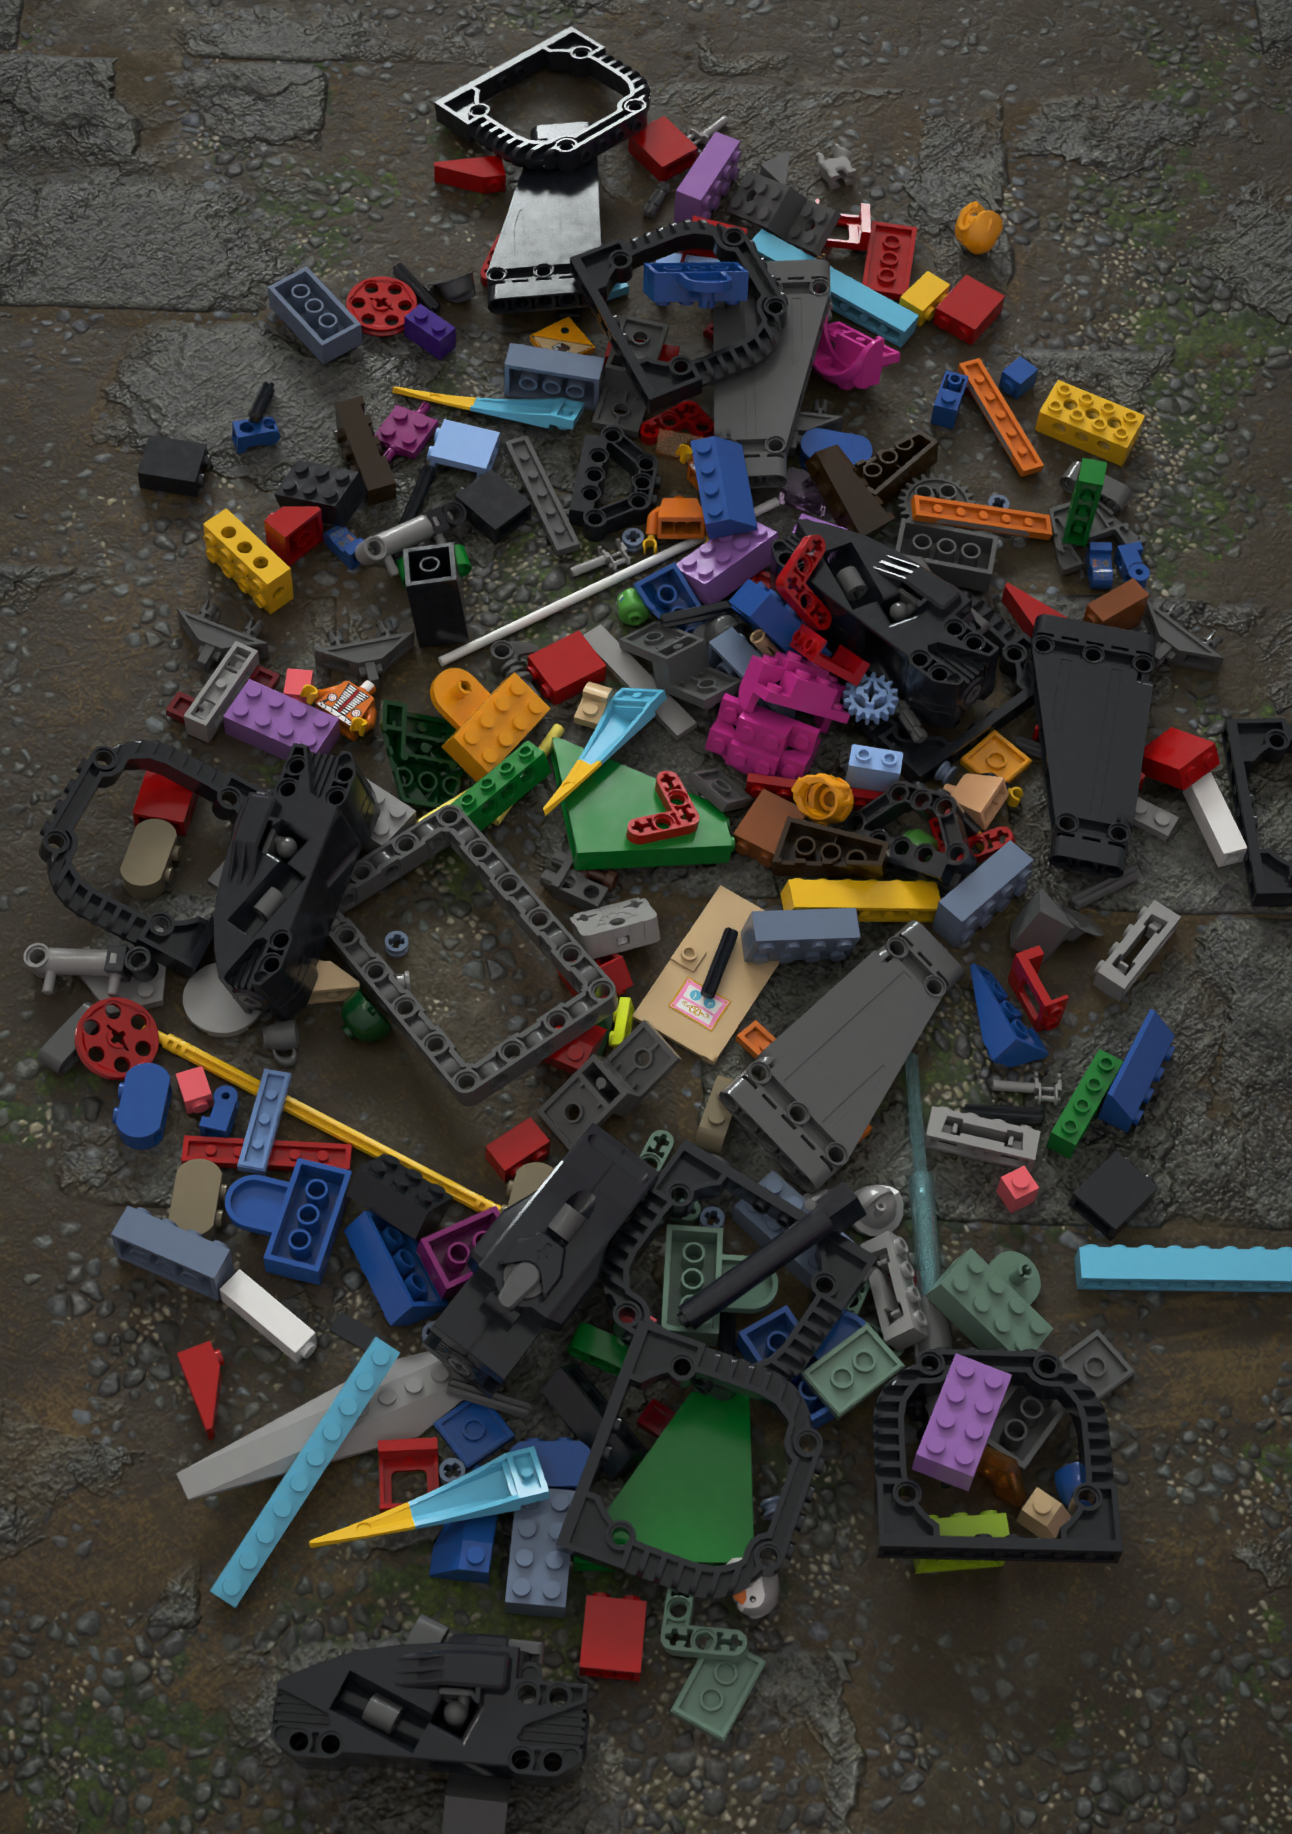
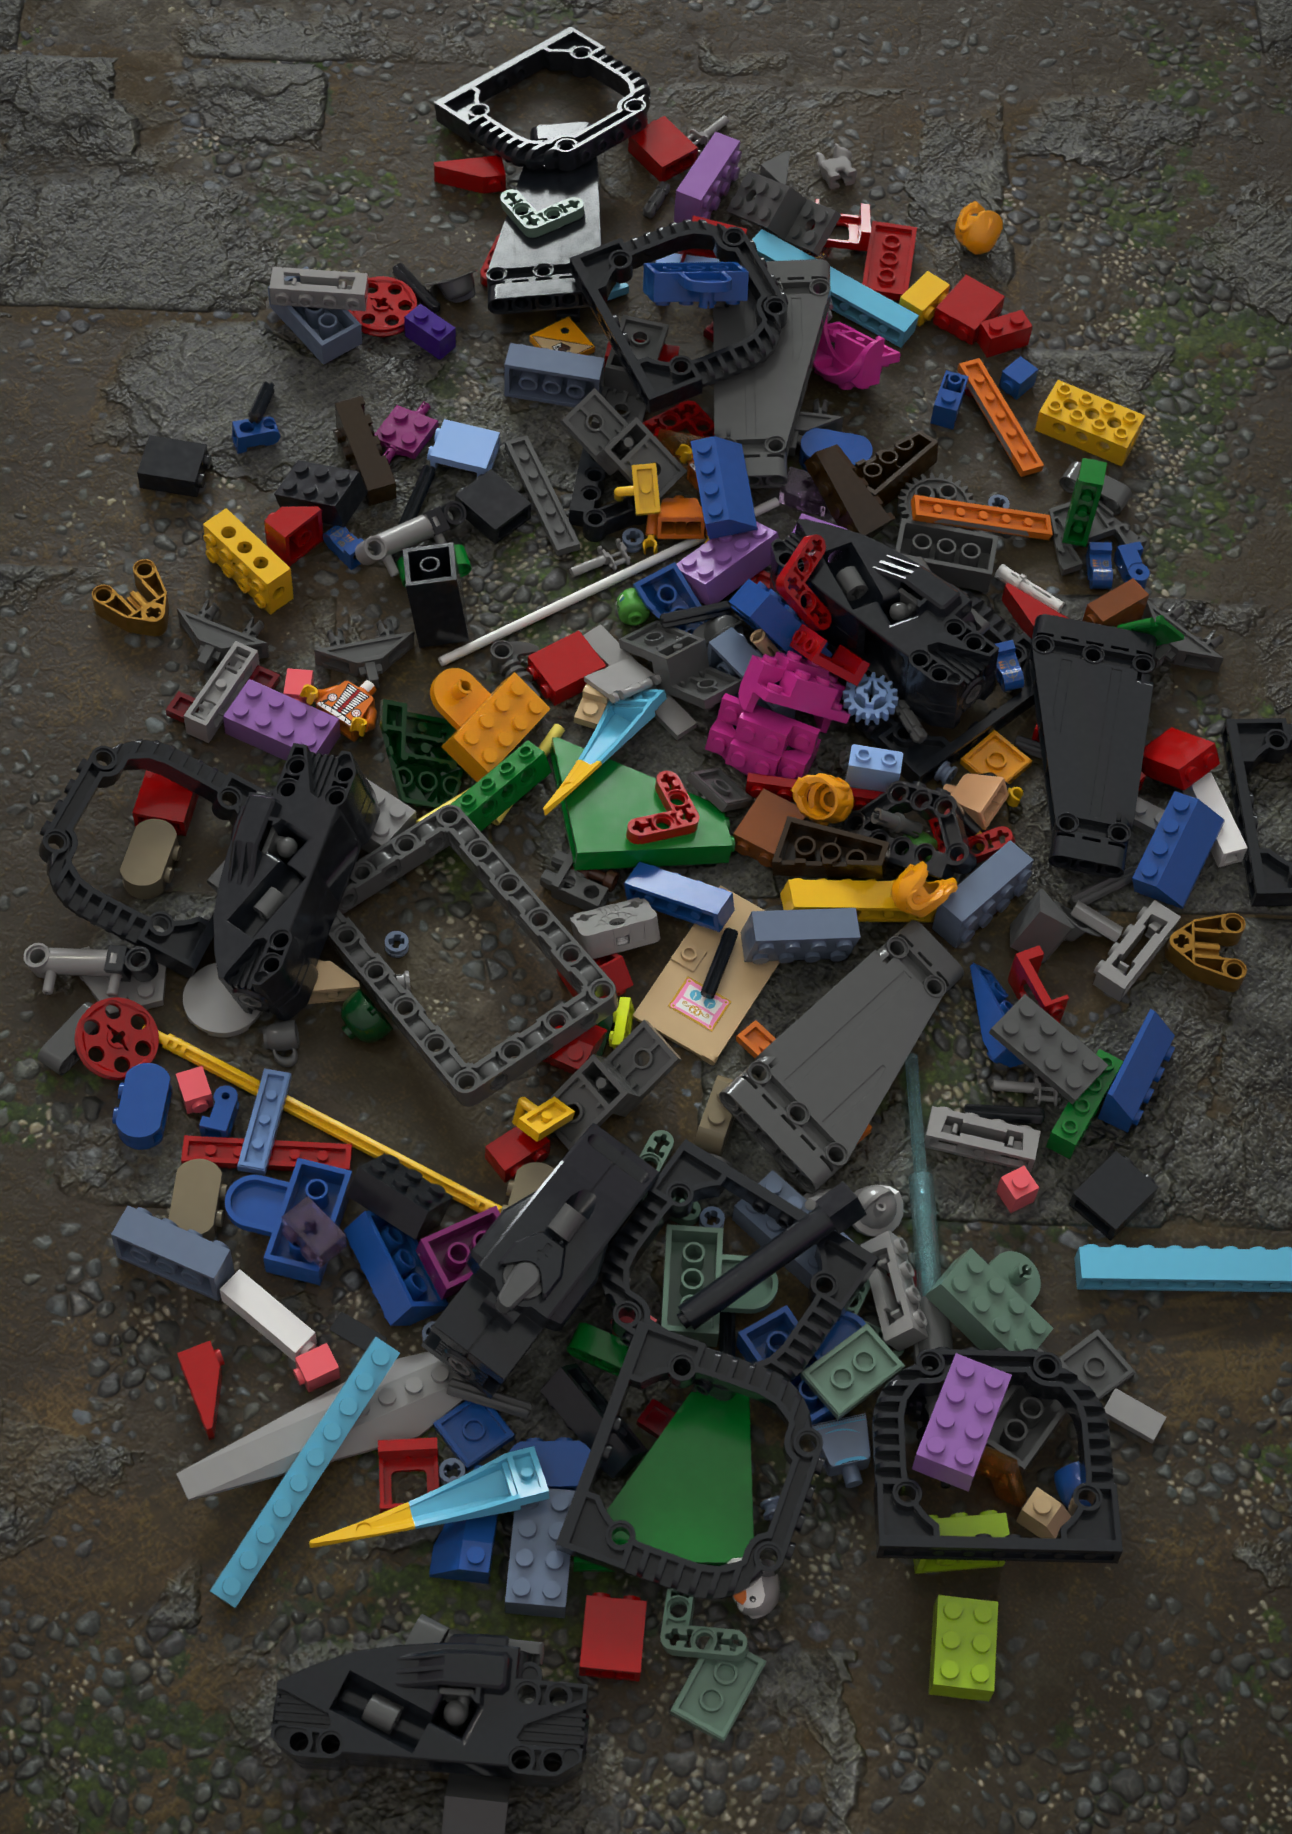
(151, 610): none -> pearl gold connector
(308, 1218): none -> clear purple brick
(316, 1368): none -> coral brick
(319, 289): none -> light grey brick
(535, 412): medium azure plate -> none
(541, 1119): none -> yellow plate
(567, 210): none -> sand green beam
(620, 444): none -> dark grey bracket
(622, 680): none -> light grey piece
(644, 489): none -> yellow plate
(680, 896): none -> brick
(845, 1447): none -> sand blue torso
(896, 823): none -> dark grey pin
(916, 895): none -> light orange helmet
(963, 1648): none -> lime brick
(1004, 333): none -> red brick
(1008, 671): none -> blue leg
(1021, 582): none -> white pin
(1048, 1049): none -> dark grey plate
(1096, 921): none -> light grey tile
(1134, 1415): none -> light grey tile
(1161, 629): none -> green piece
(1177, 850): none -> blue slope
(1197, 946): none -> pearl gold connector

